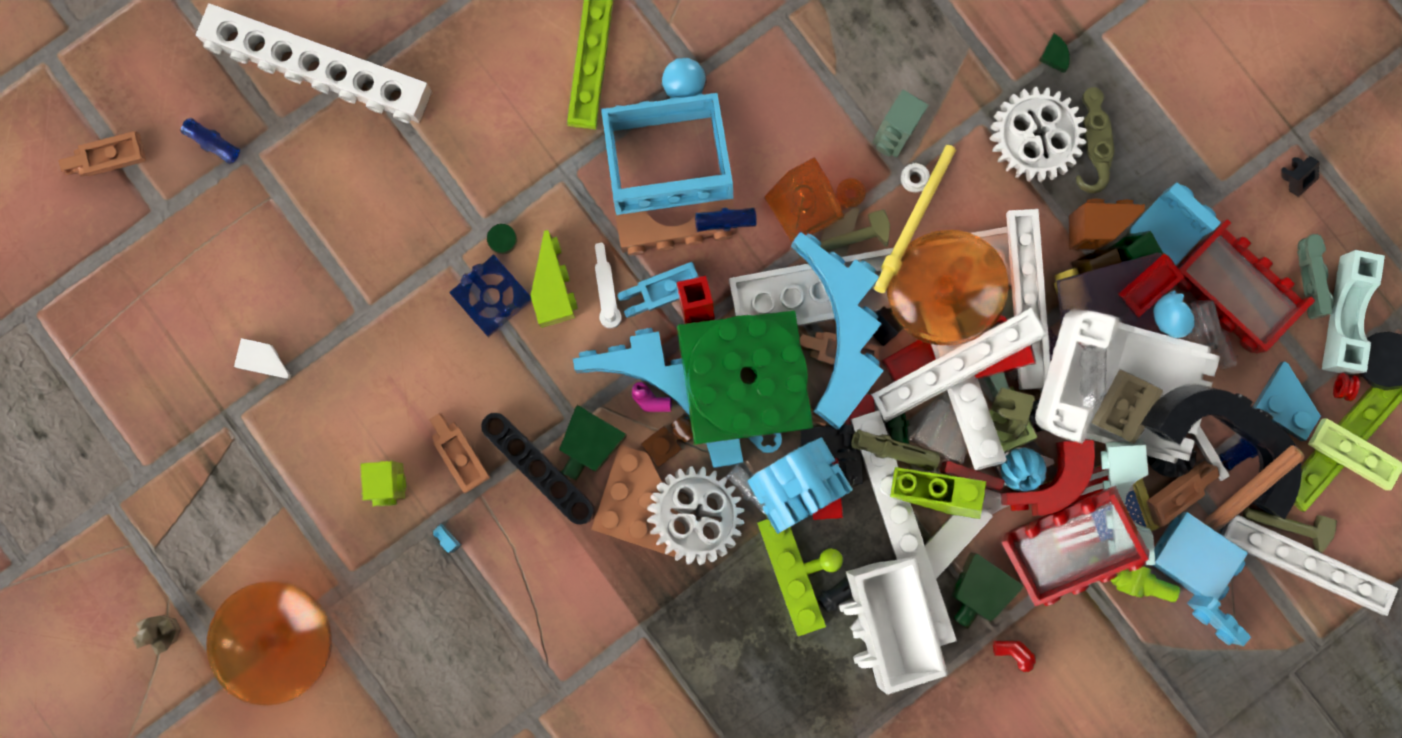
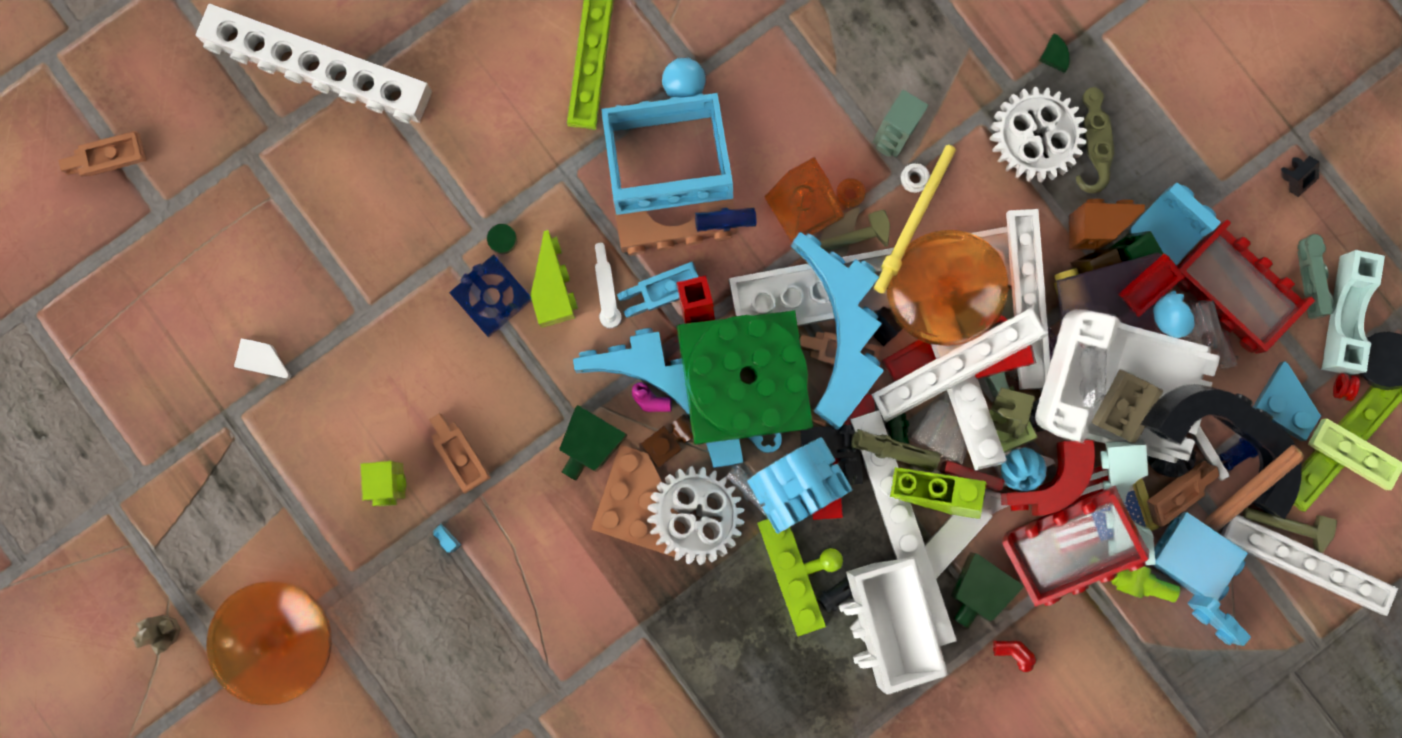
(210, 140): clear blue pin -> none
(525, 461): black beam -> none

